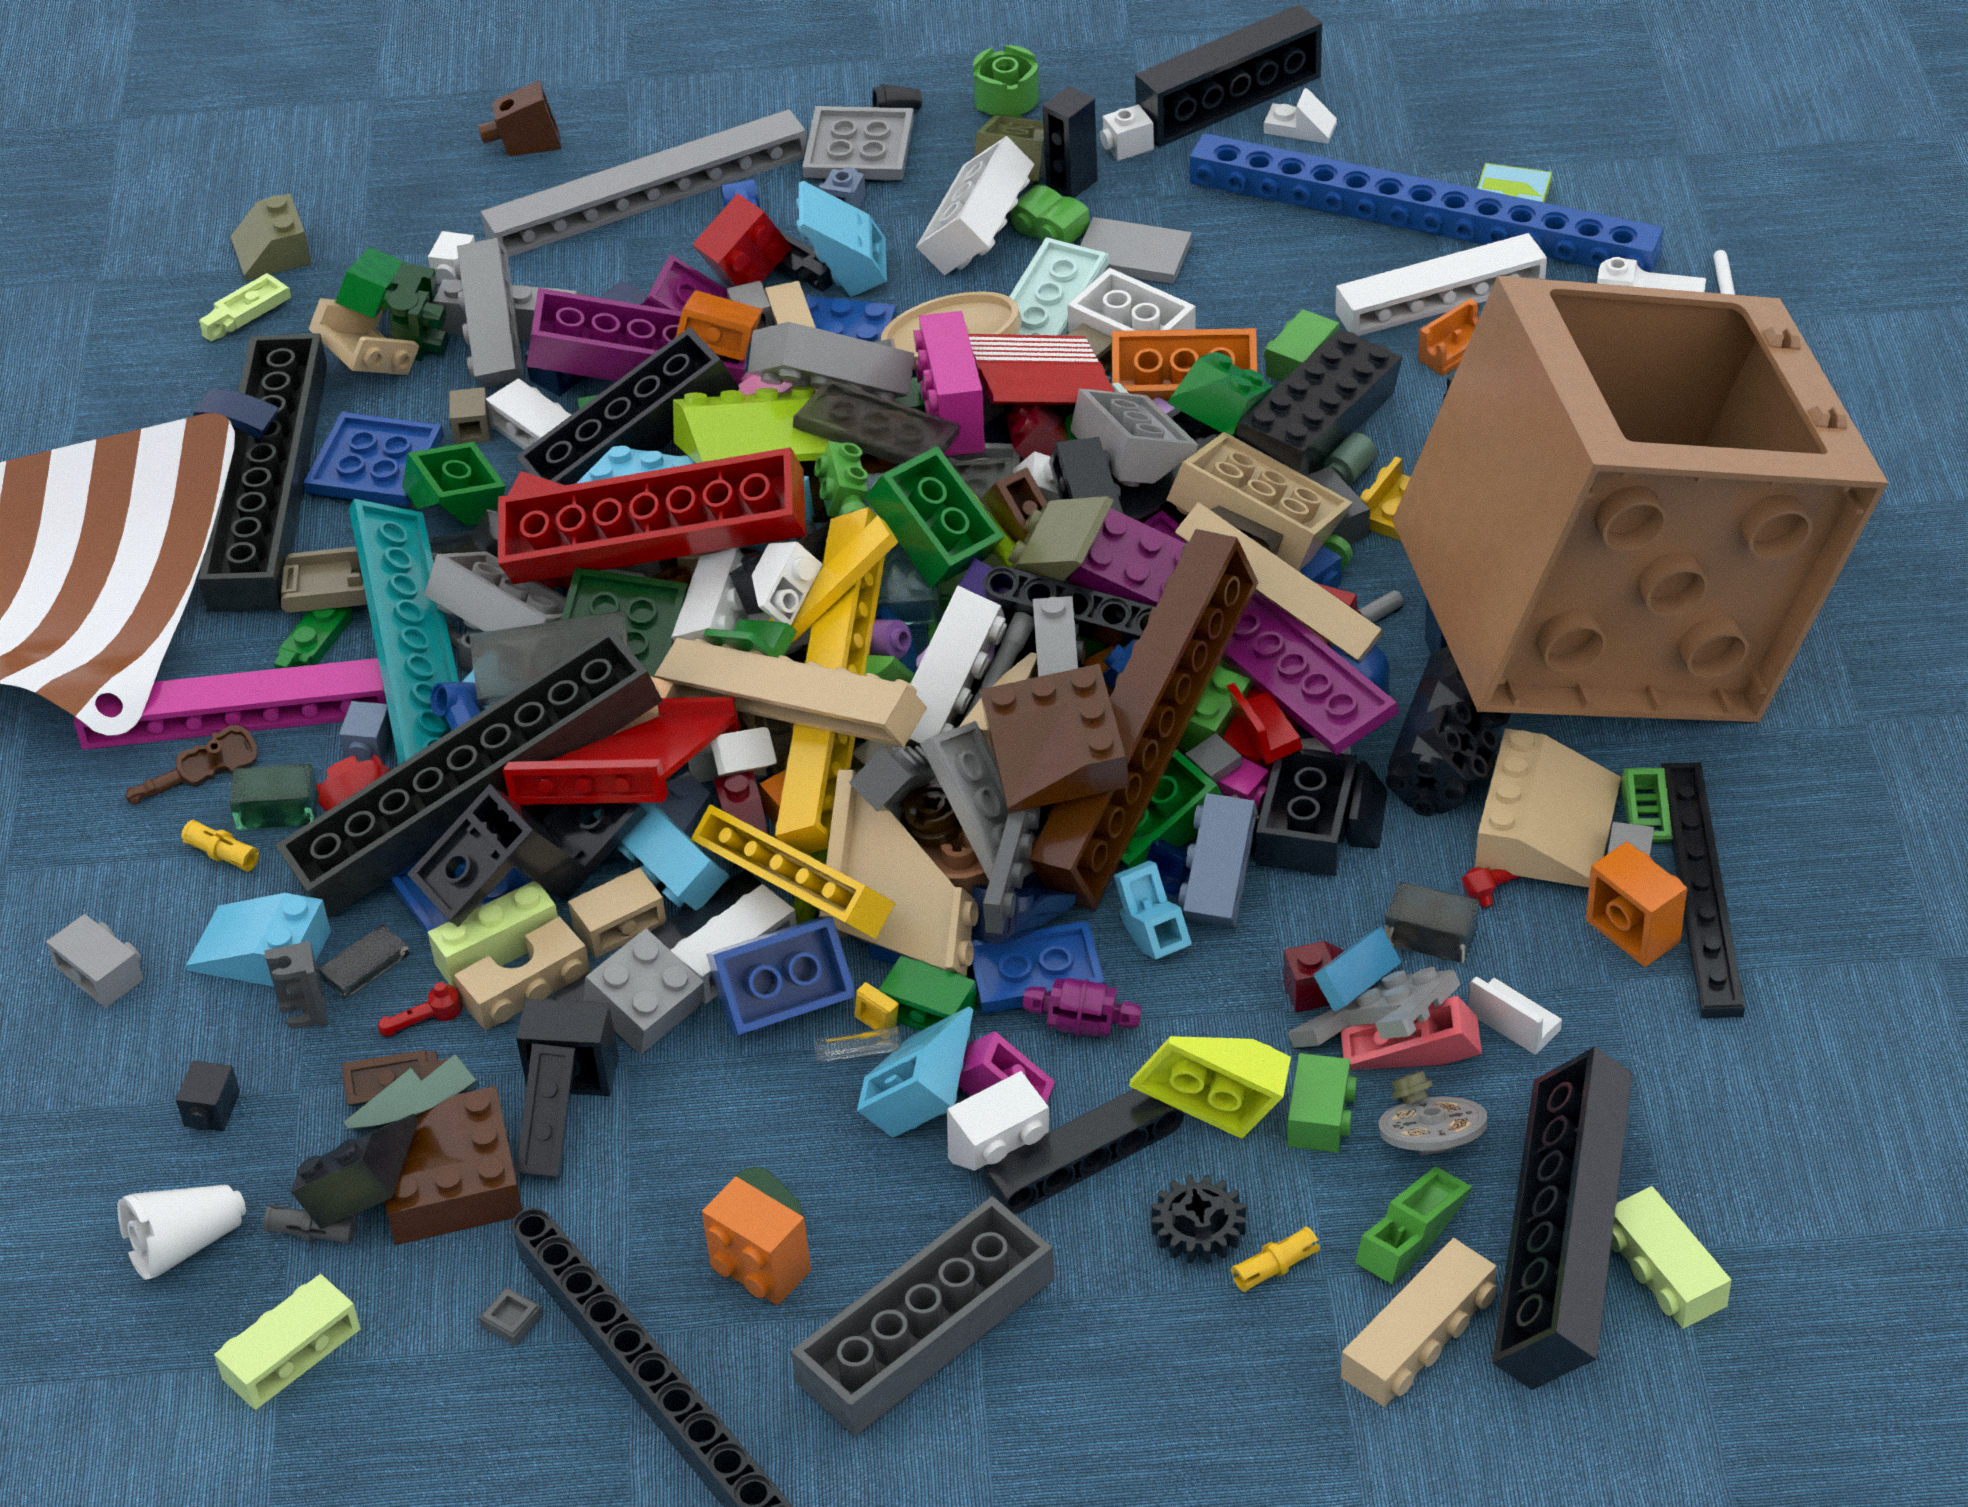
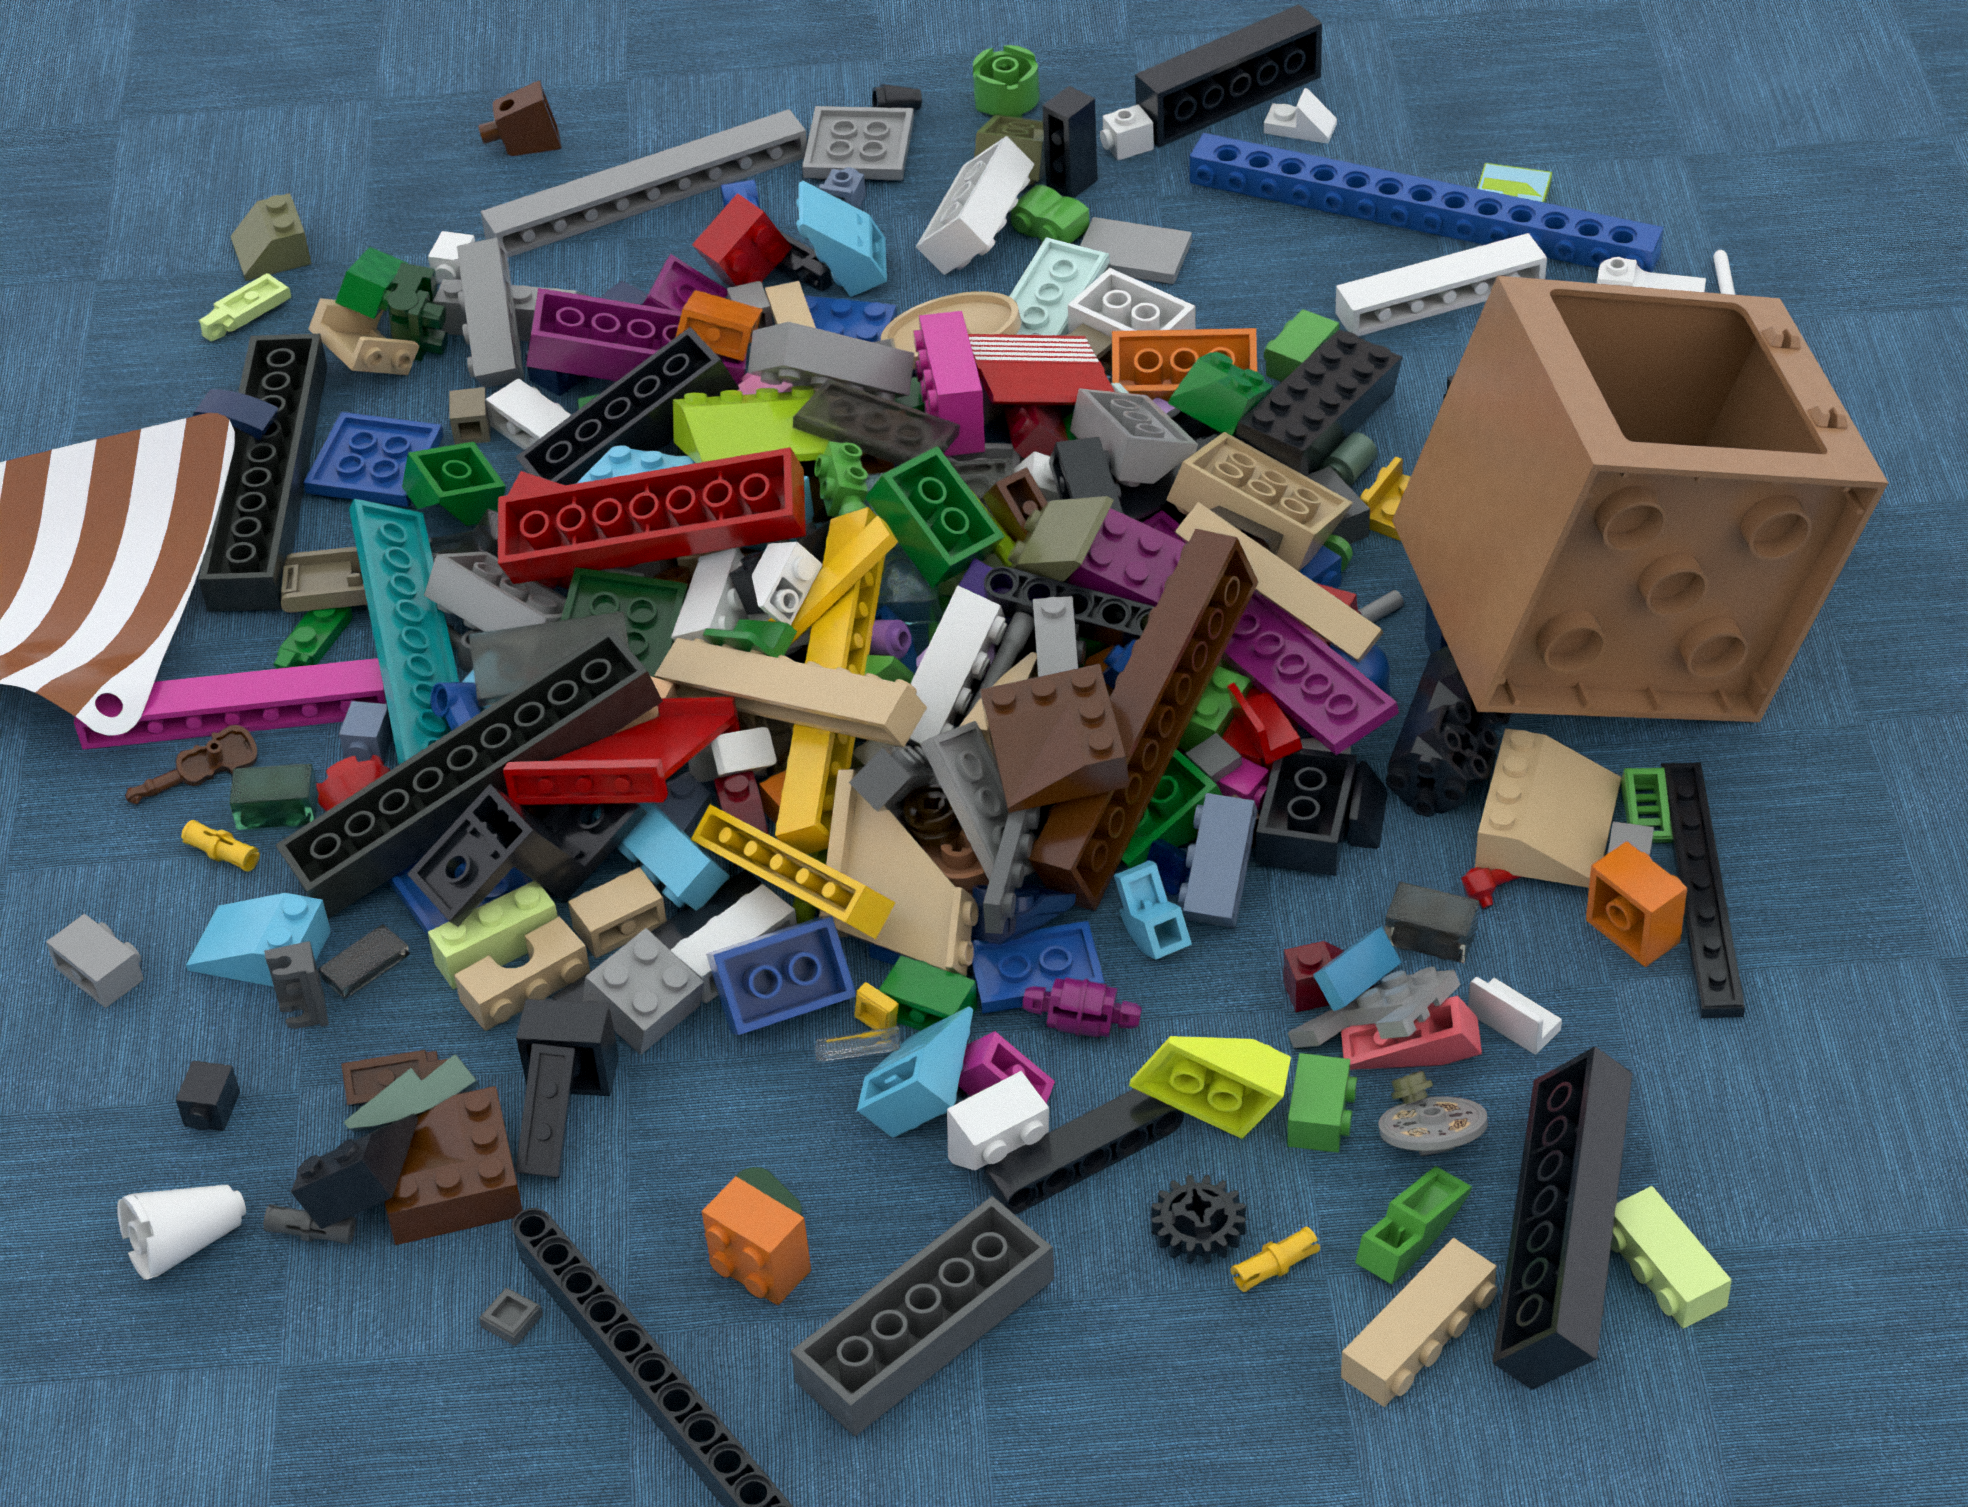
(287, 1341): yellowish green brick -> none
(442, 1004): red piece -> none
(1447, 337): orange hinge -> none

